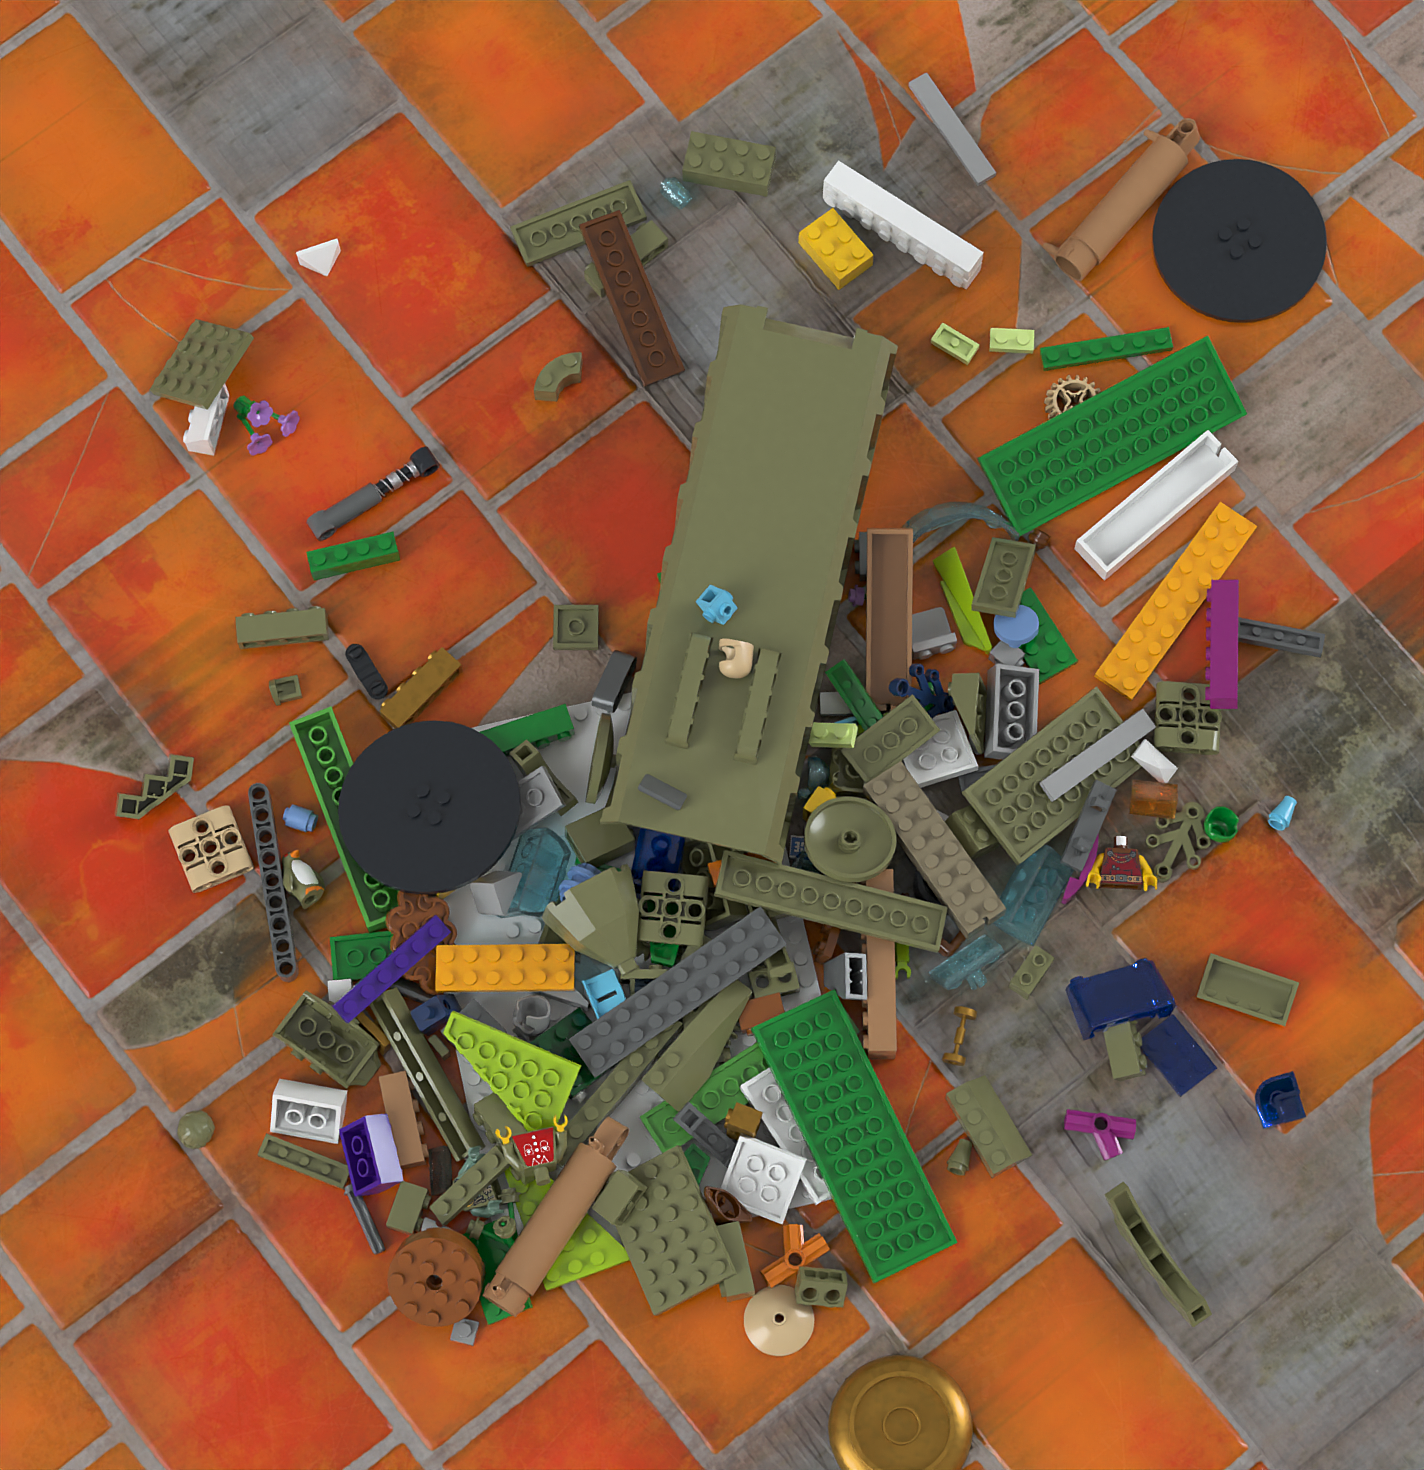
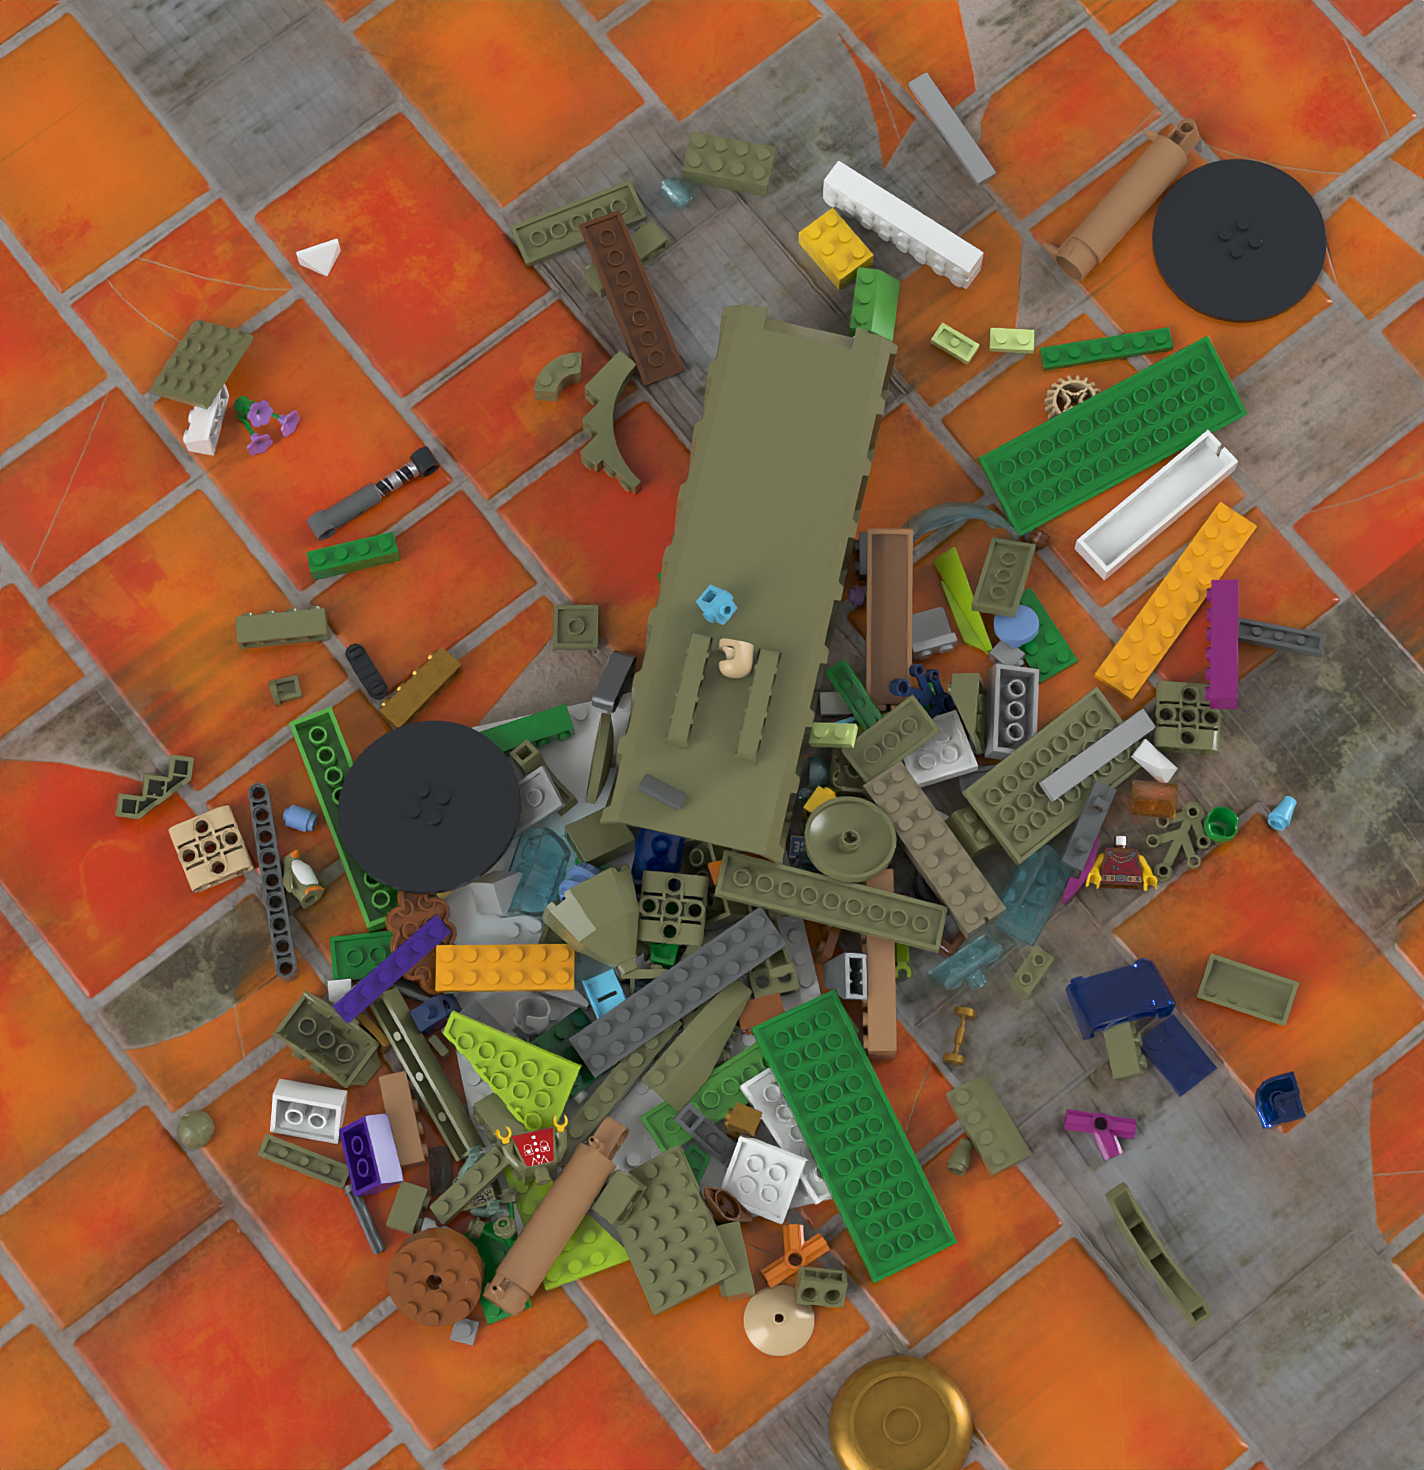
(605, 392): none -> olive arch
(874, 303): none -> bright green slope

